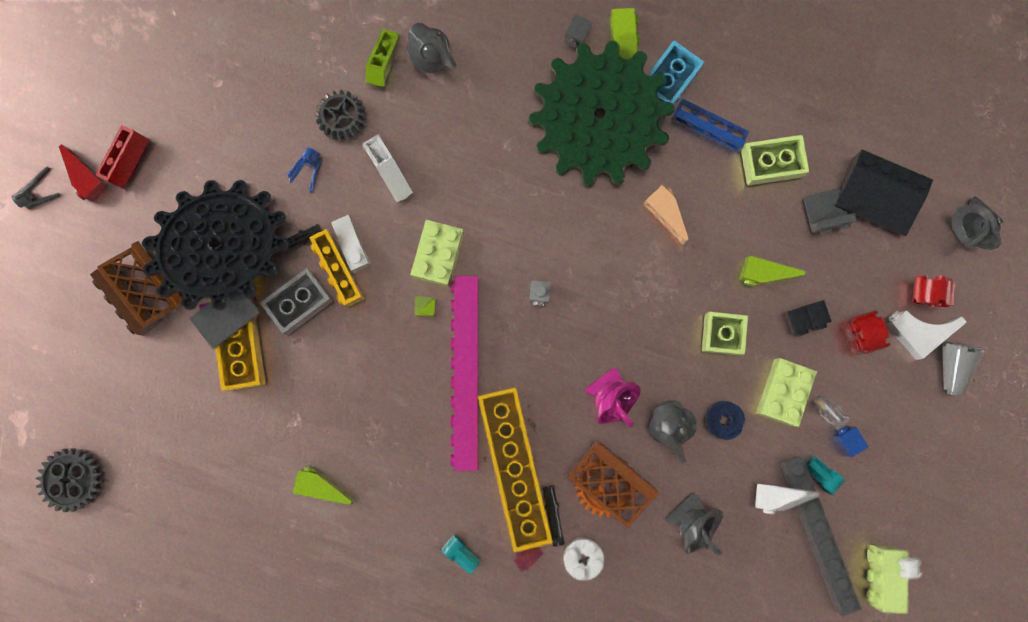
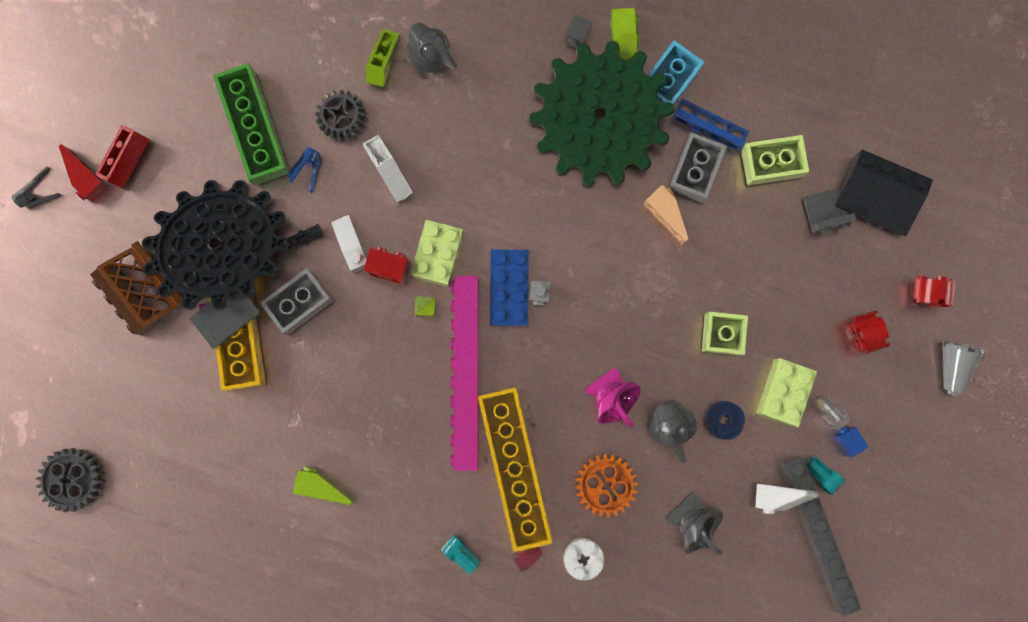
(251, 124): none -> bright green brick
(337, 268): yellow brick -> none
(387, 266): none -> red brick
(509, 287): none -> blue plate
(553, 515): black pin -> none
(624, 471): dark orange fence -> none
(697, 167): none -> light grey brick
(761, 271): lime slope -> none
(808, 317): black brick -> none
(886, 588): yellowish green brick -> none
(910, 568): white wheel -> none
(918, 336): white arch -> none
(977, 225): dark grey helmet -> none

